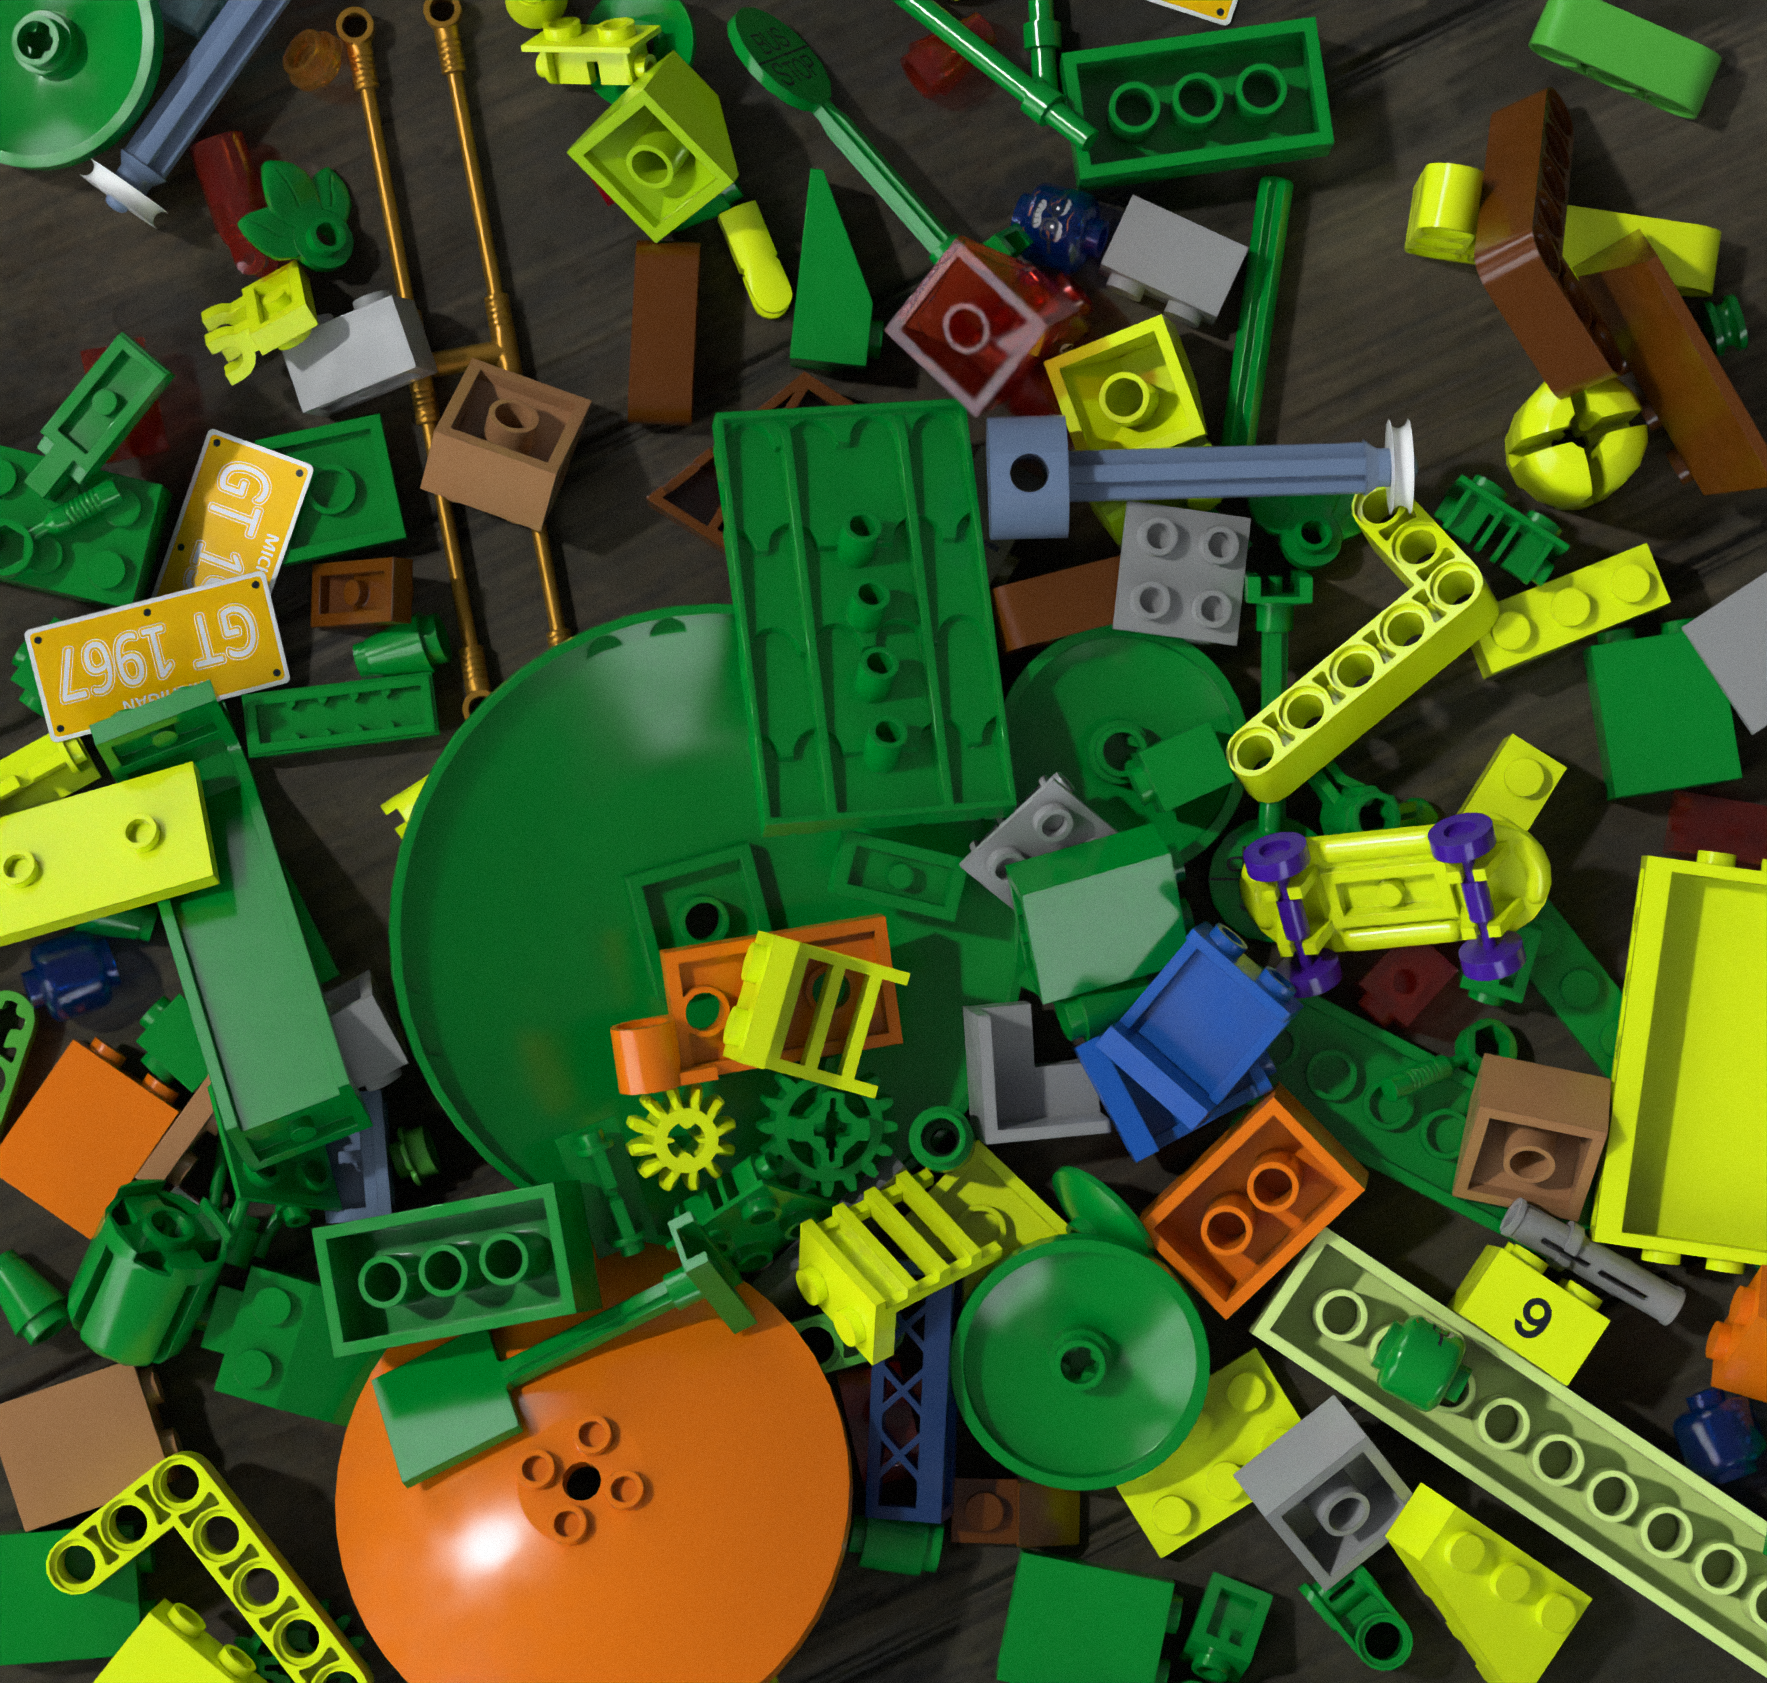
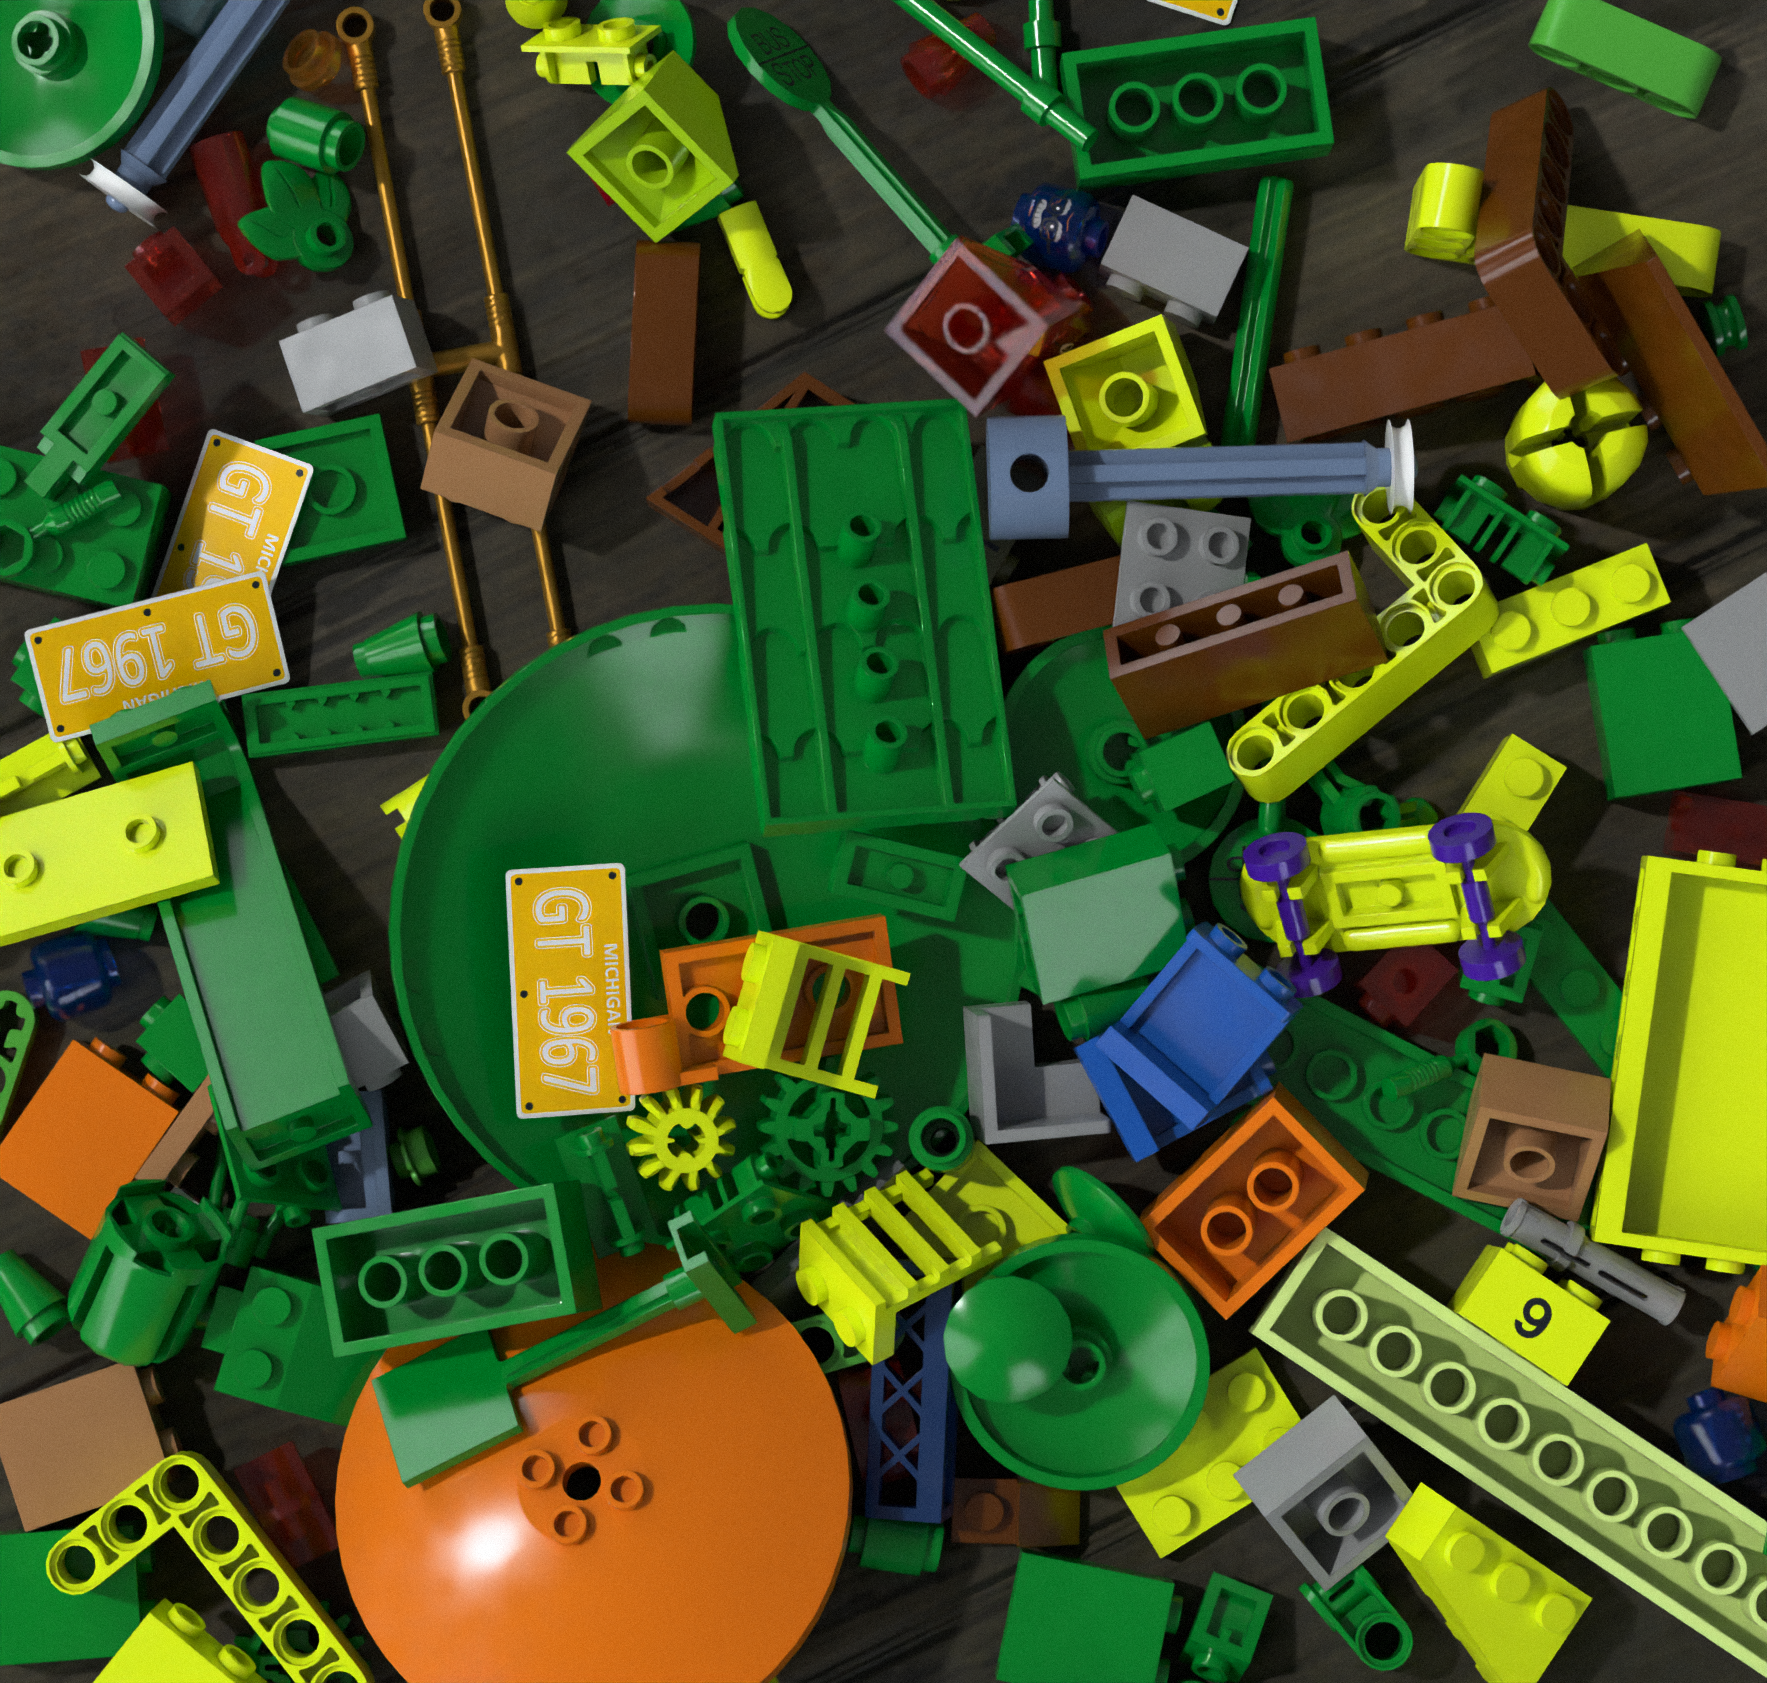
(172, 274): none -> clear red brick
(269, 315): neon yellow plate -> none
(288, 1504): none -> clear red hips
(315, 136): none -> green brick
(362, 593): reddish brown slope -> none
(567, 987): none -> yellow sticker
(832, 300): green slope -> none
(1007, 1339): none -> green dish
(1245, 645): none -> reddish brown brick
(1399, 373): none -> reddish brown wedge
(1421, 1363): green head -> none

